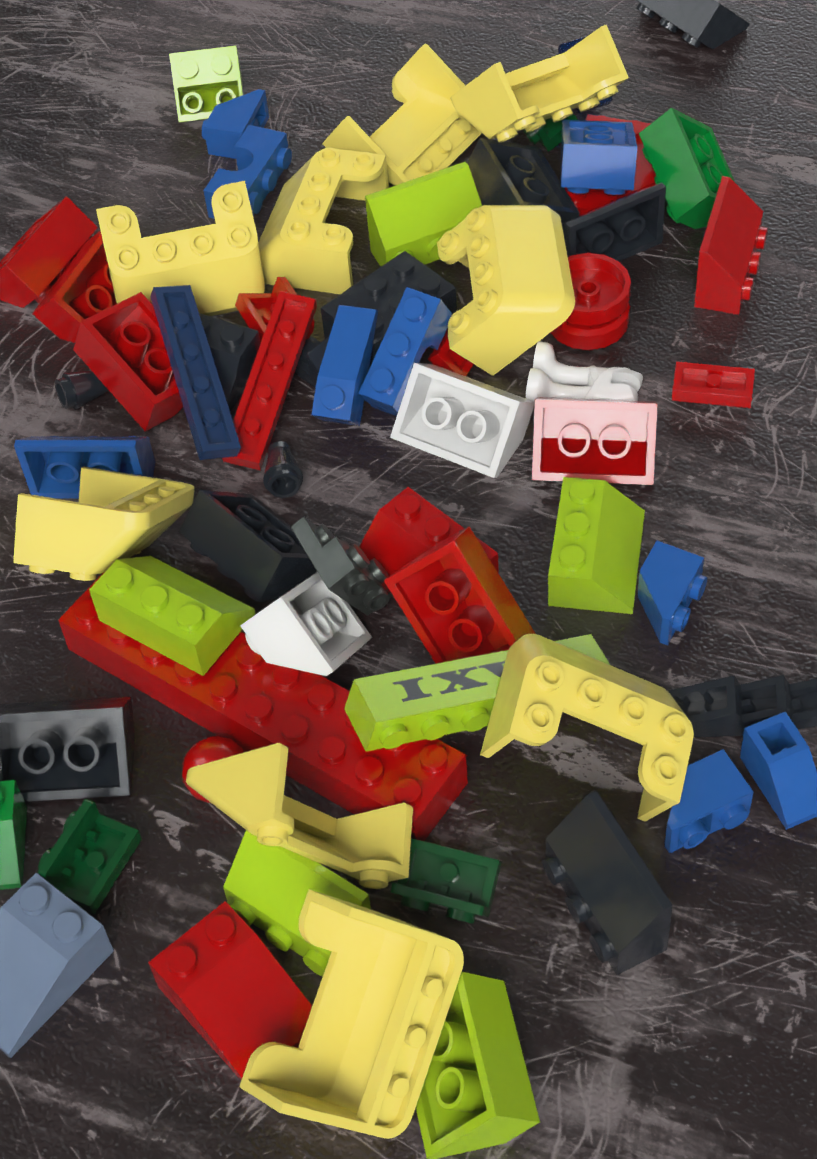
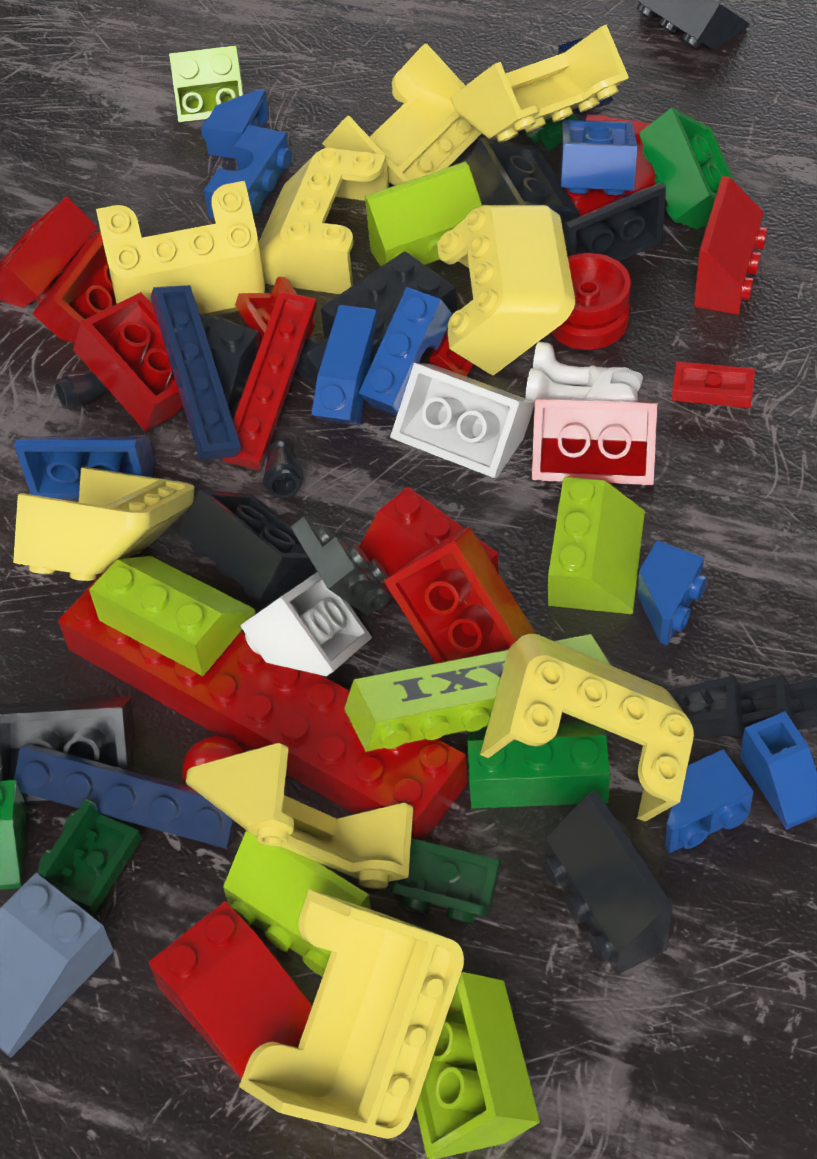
(122, 795): none -> dark blue plate
(540, 775): none -> green slope

